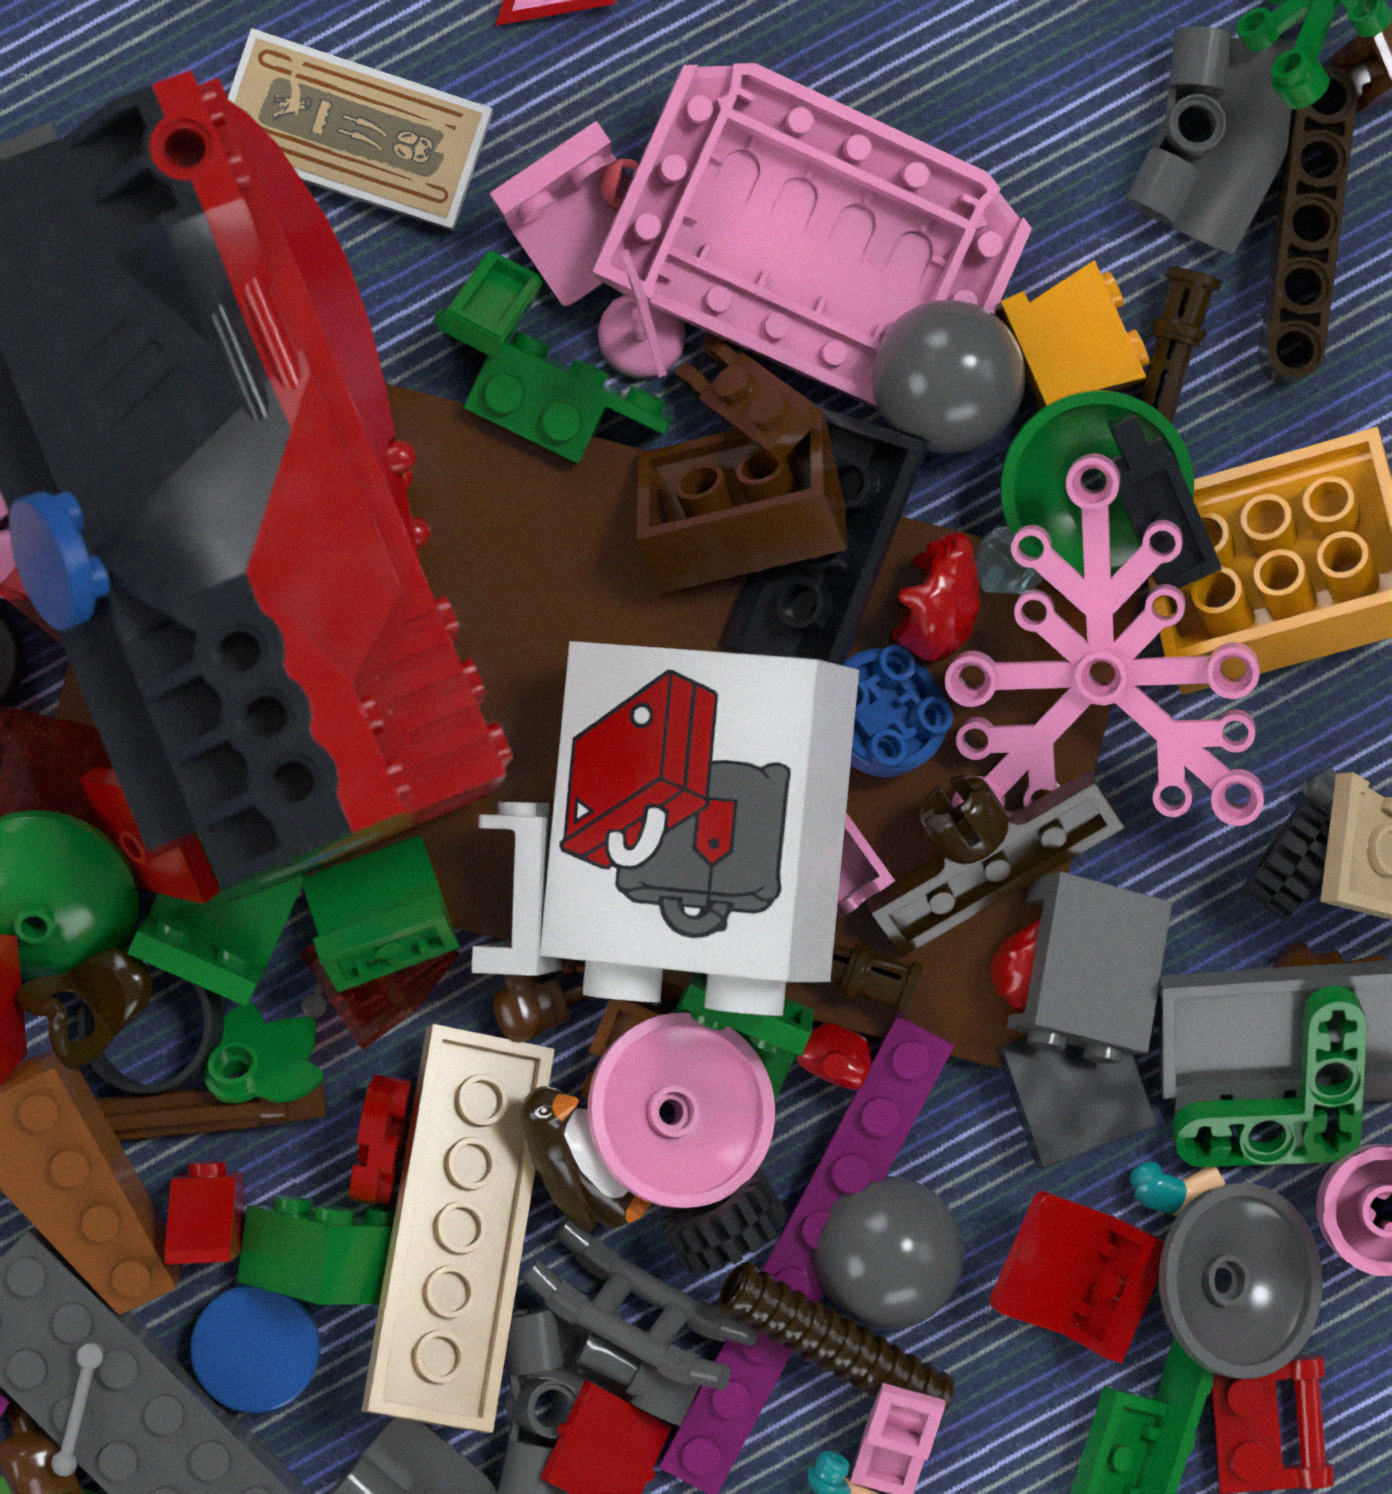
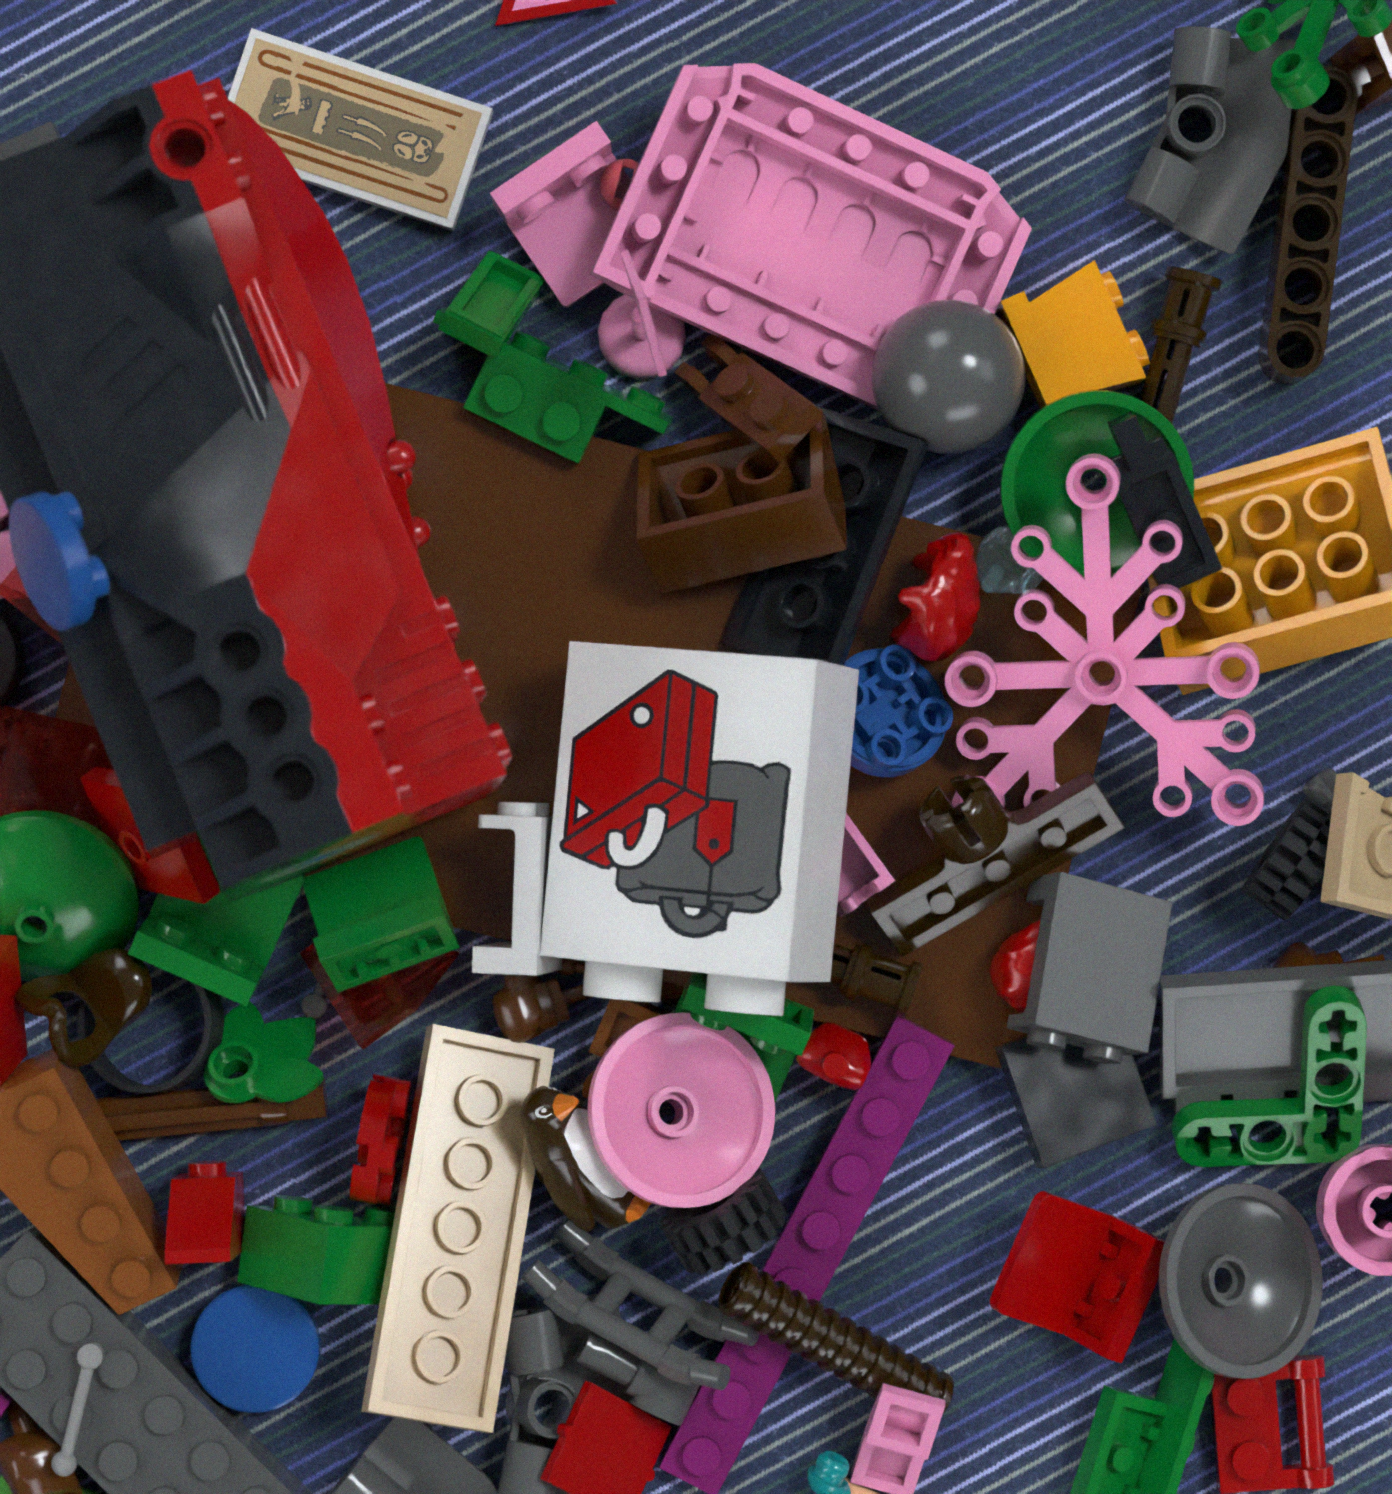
(889, 1254): dark grey piece -> none
(1167, 1192): teal arm -> none

